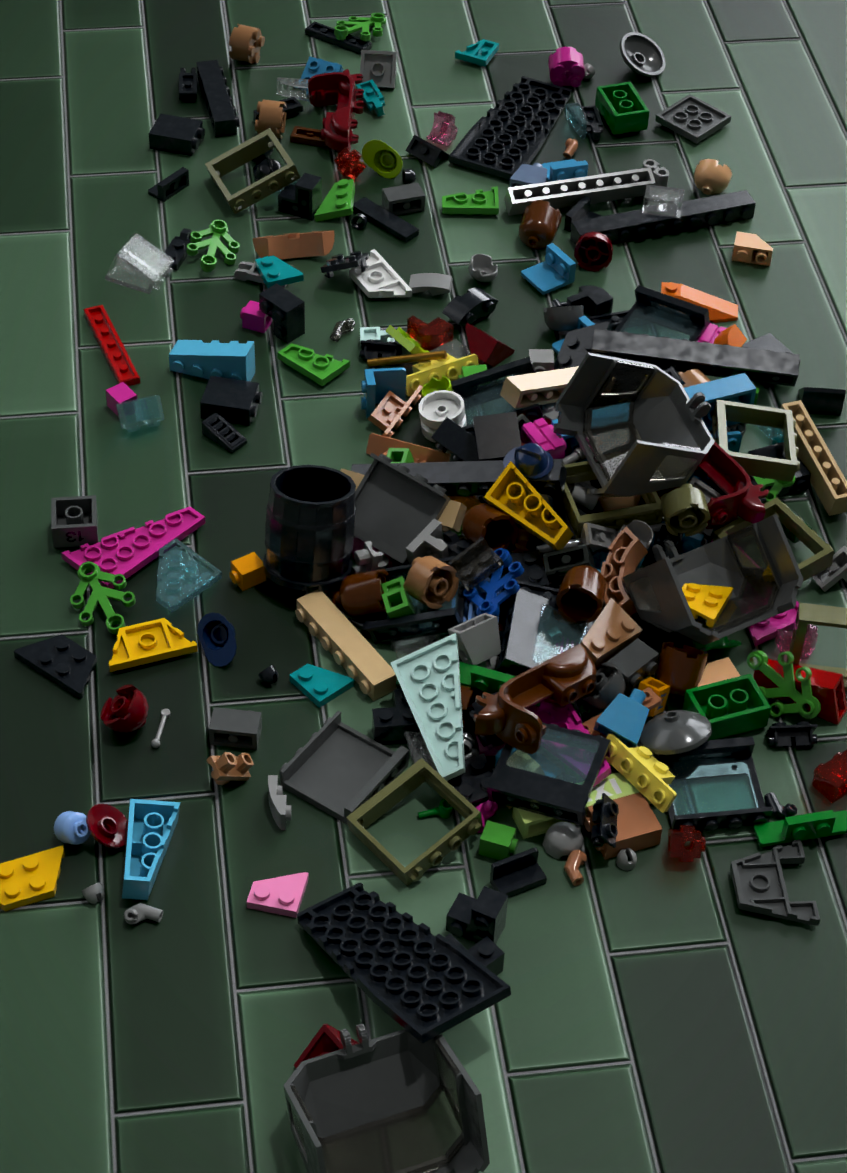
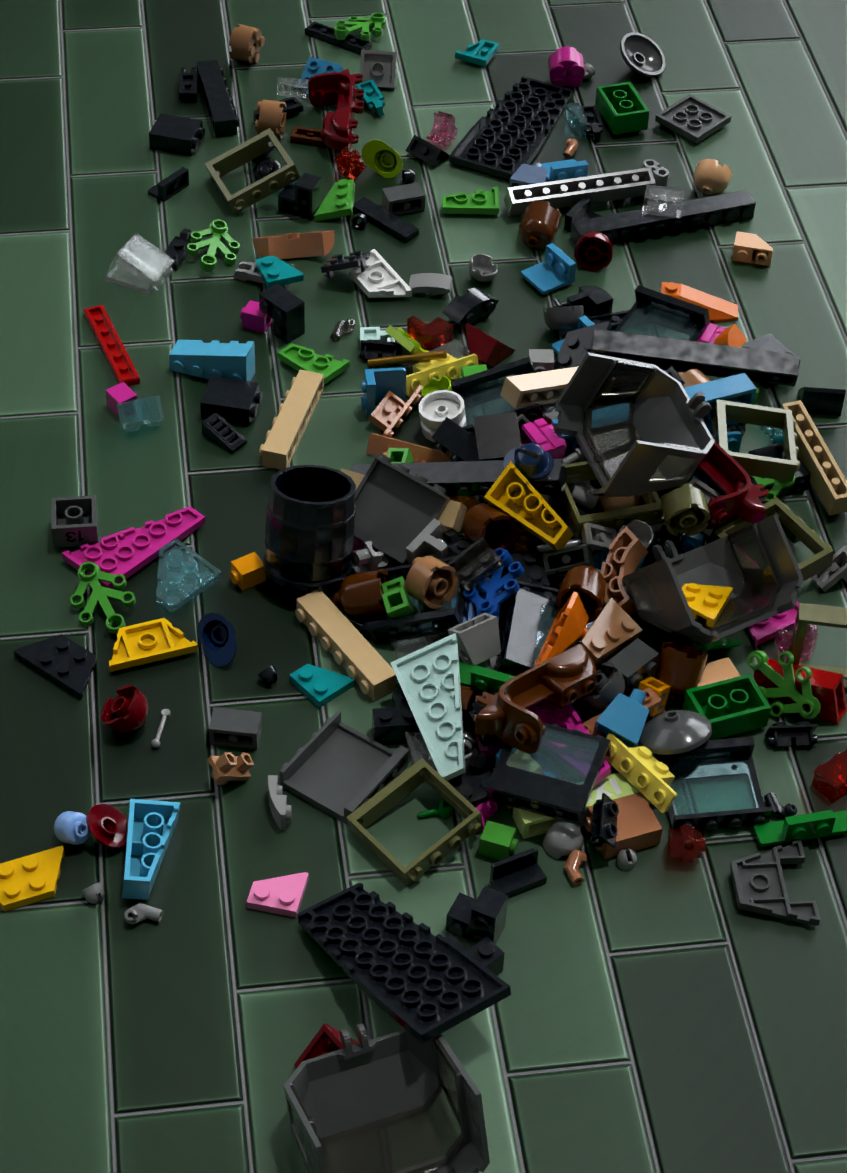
(292, 419): none -> tan brick
(565, 630): none -> orange wedge

